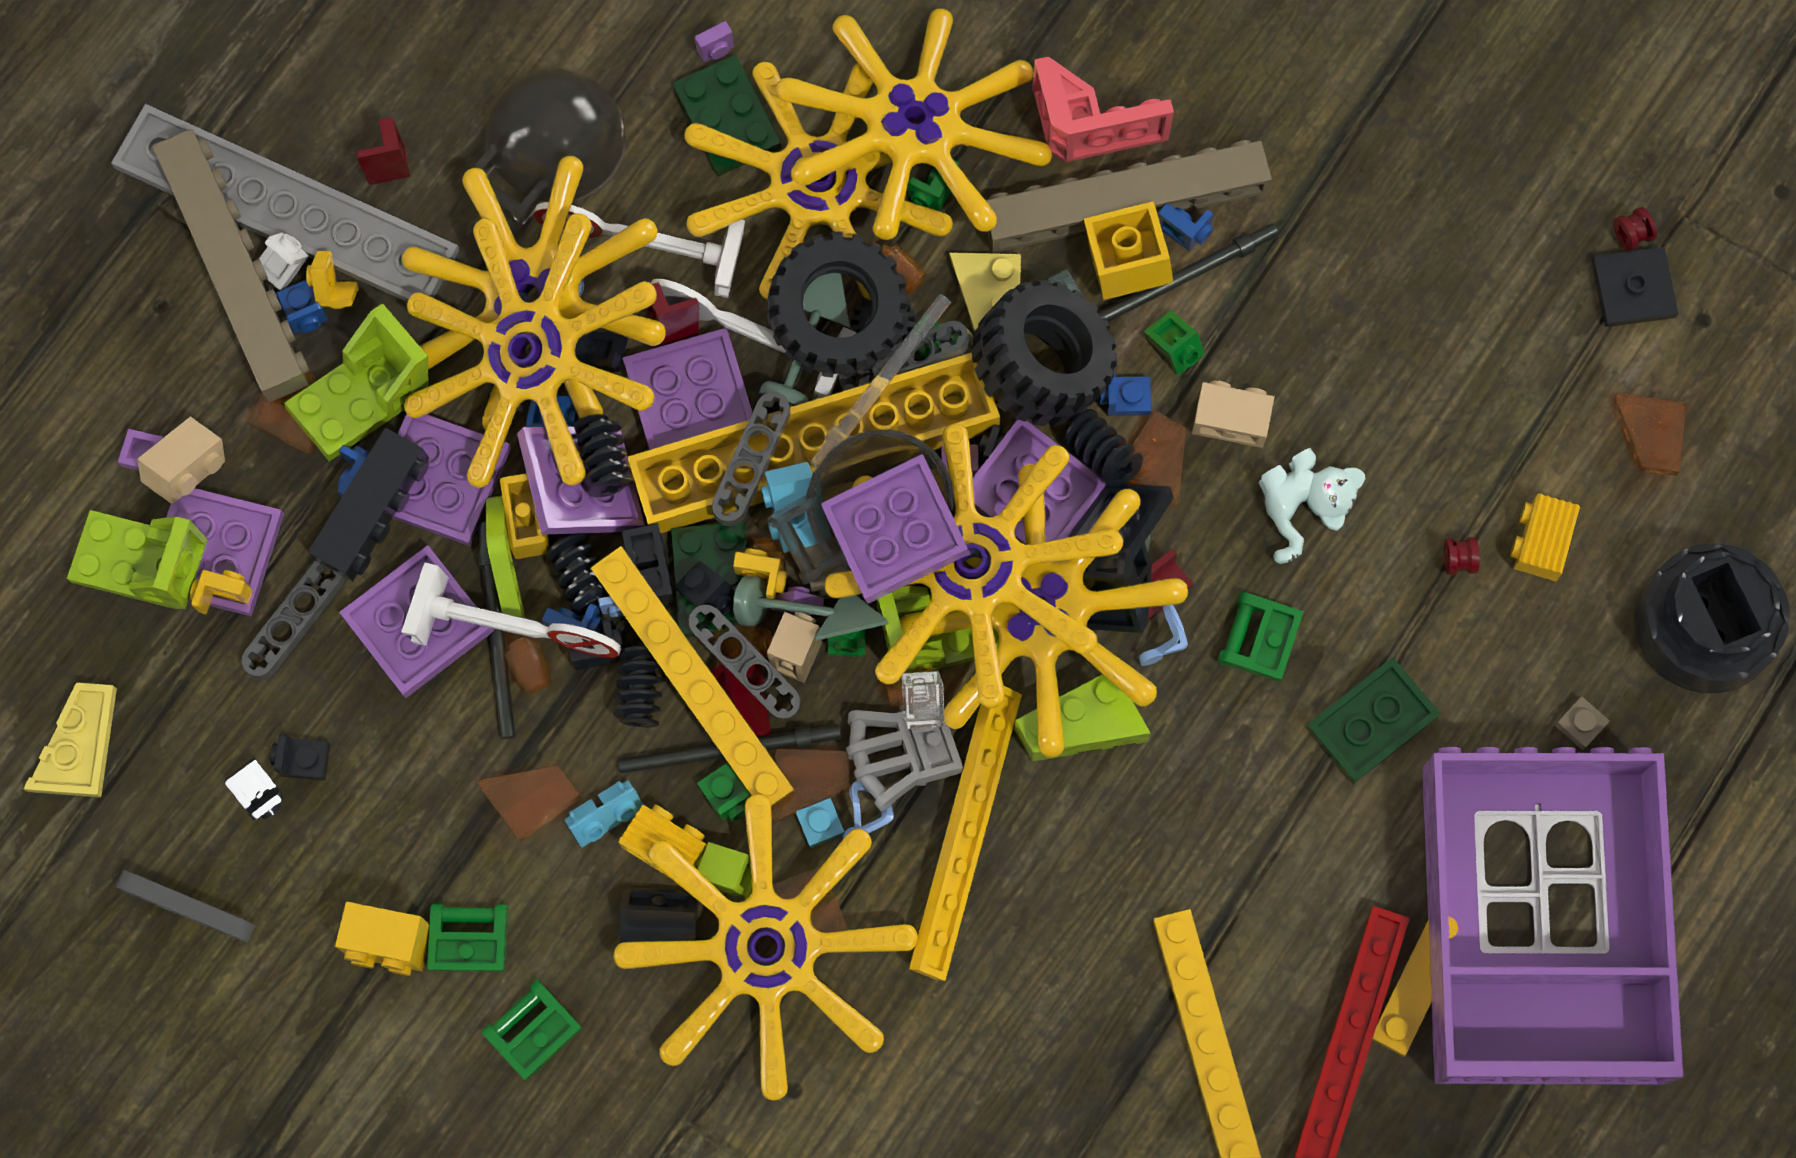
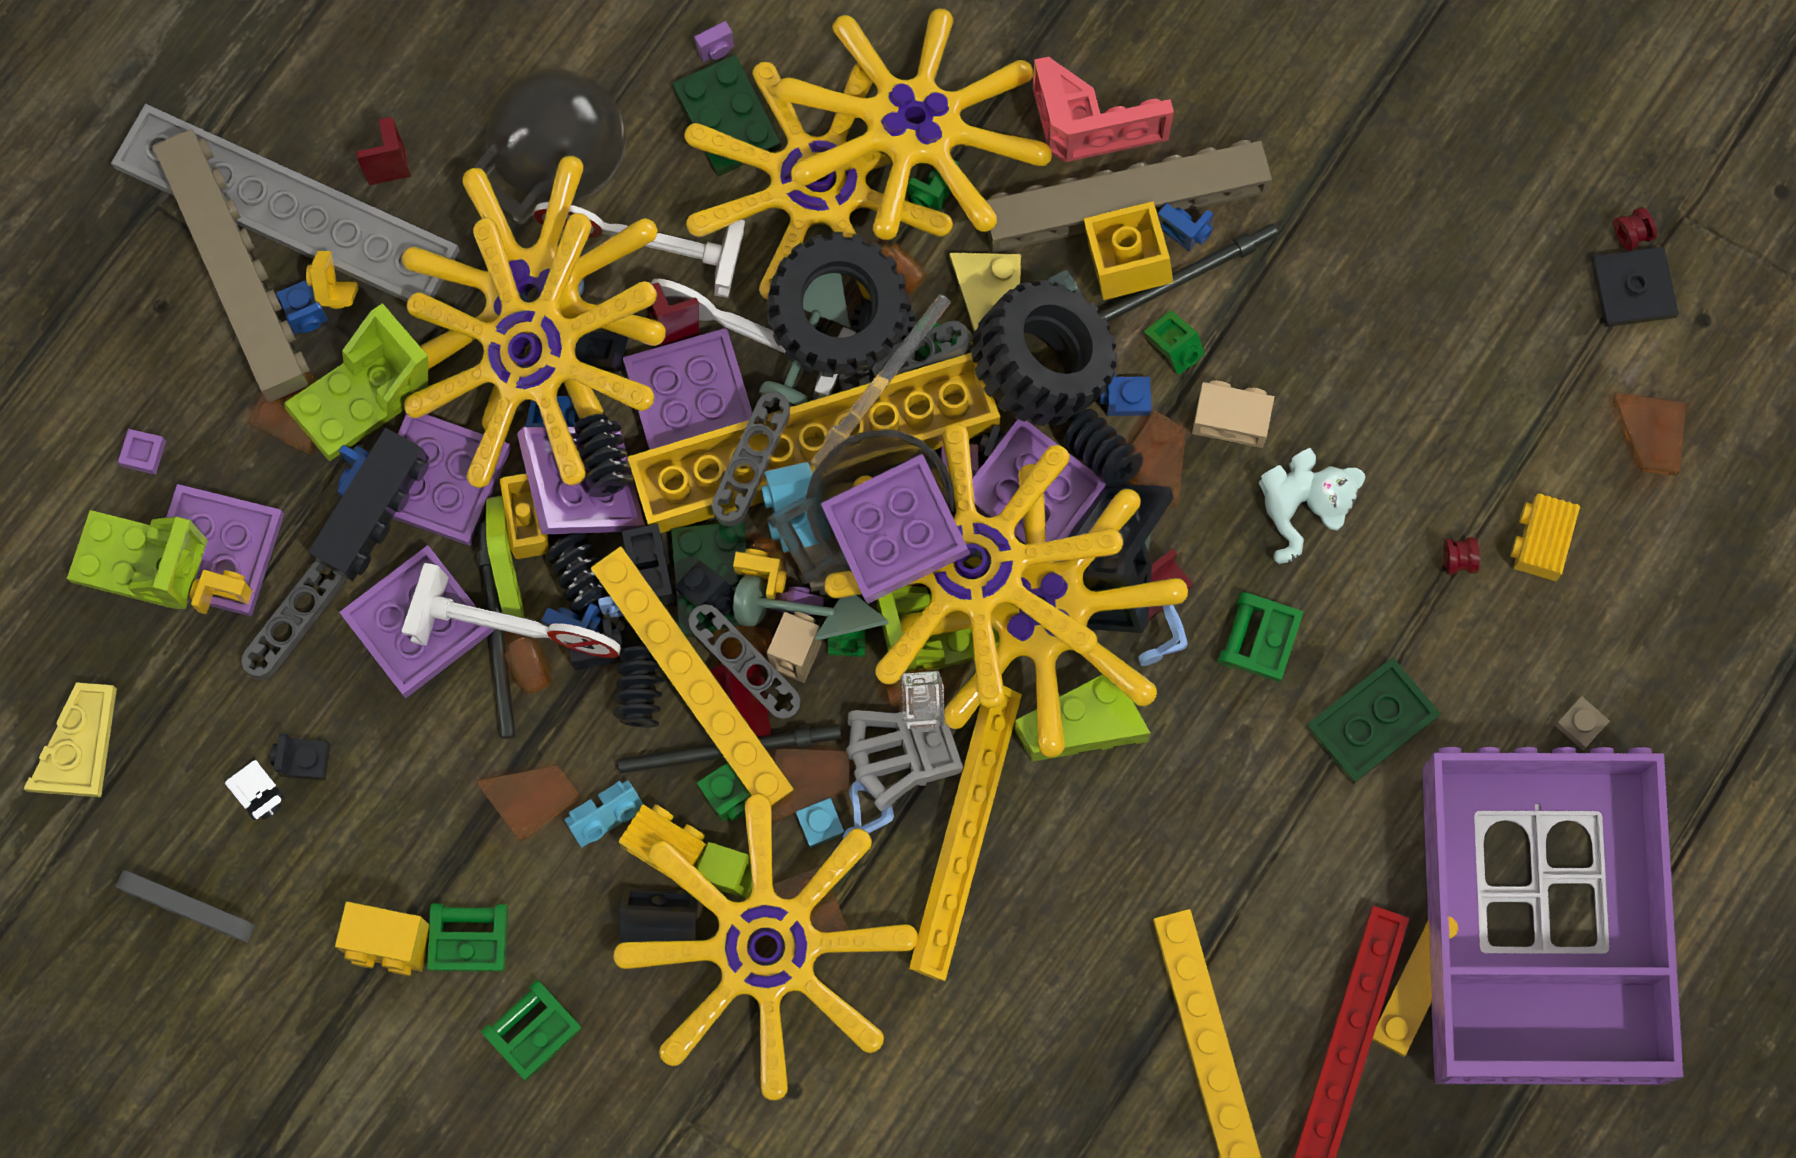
(181, 460): tan brick -> none
(282, 259): white bracket -> none
(1741, 607): black piece -> none

